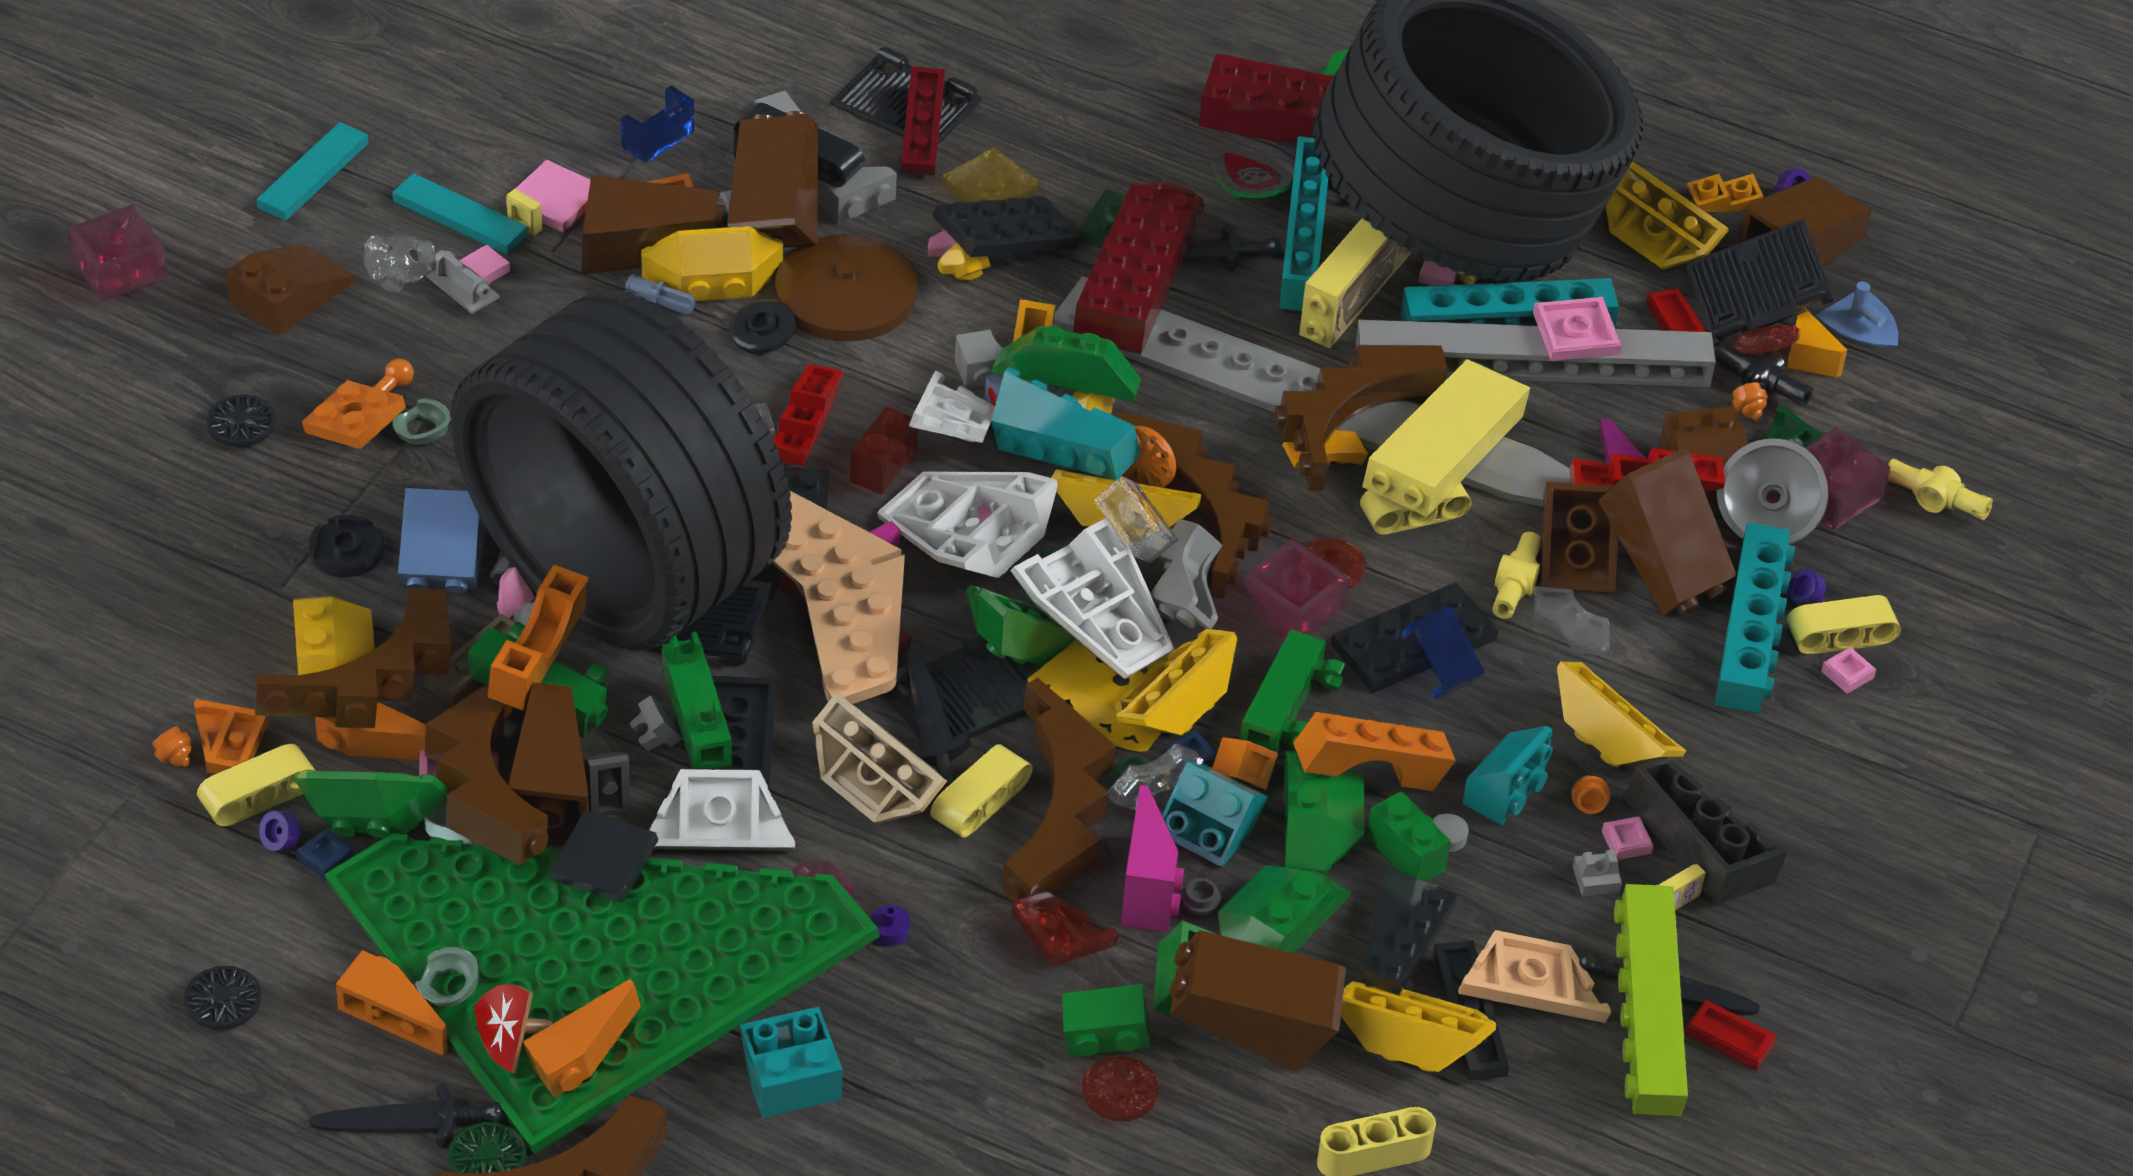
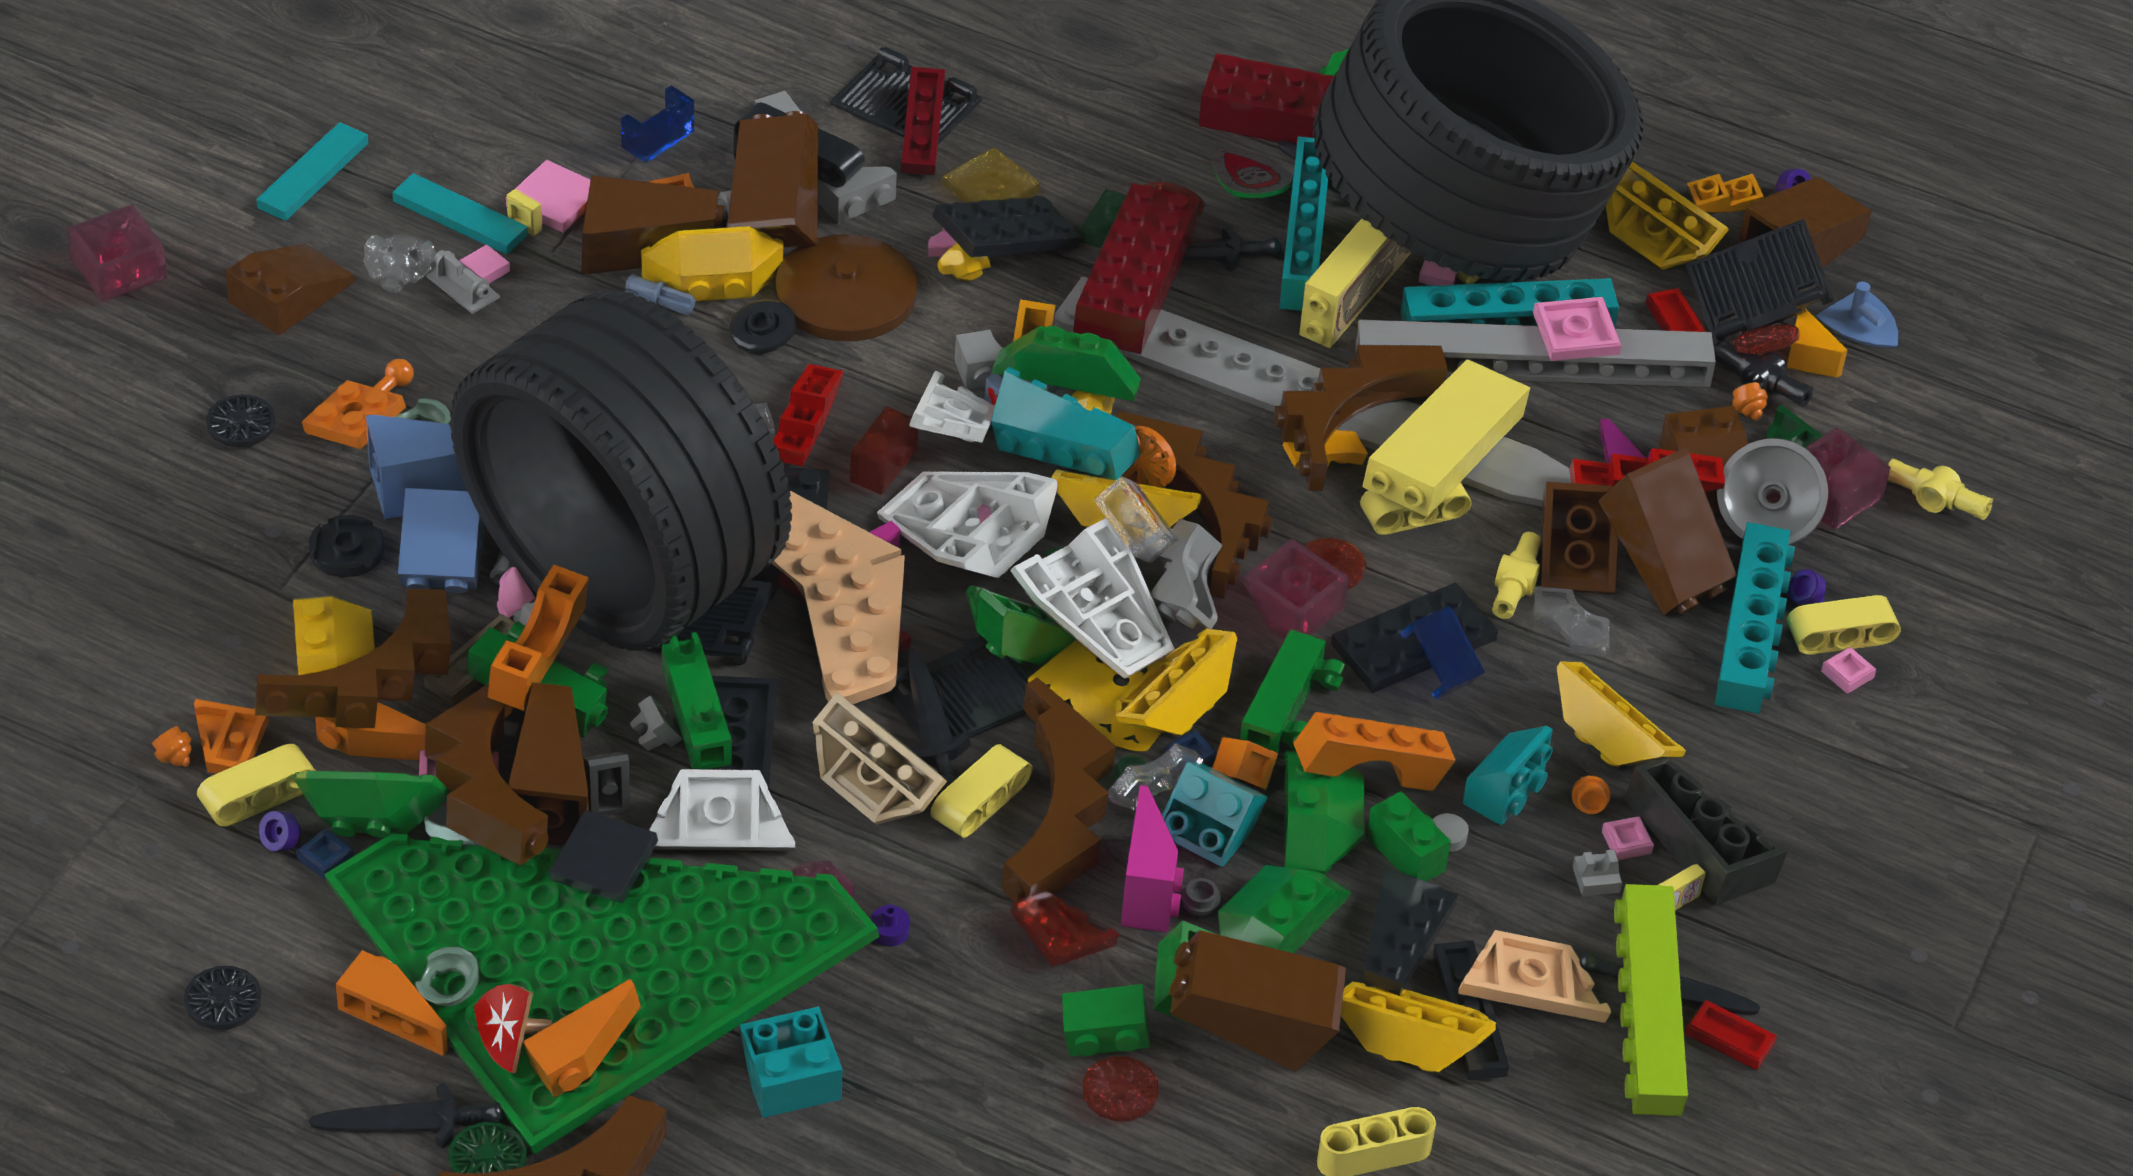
(409, 456): none -> medium blue slope

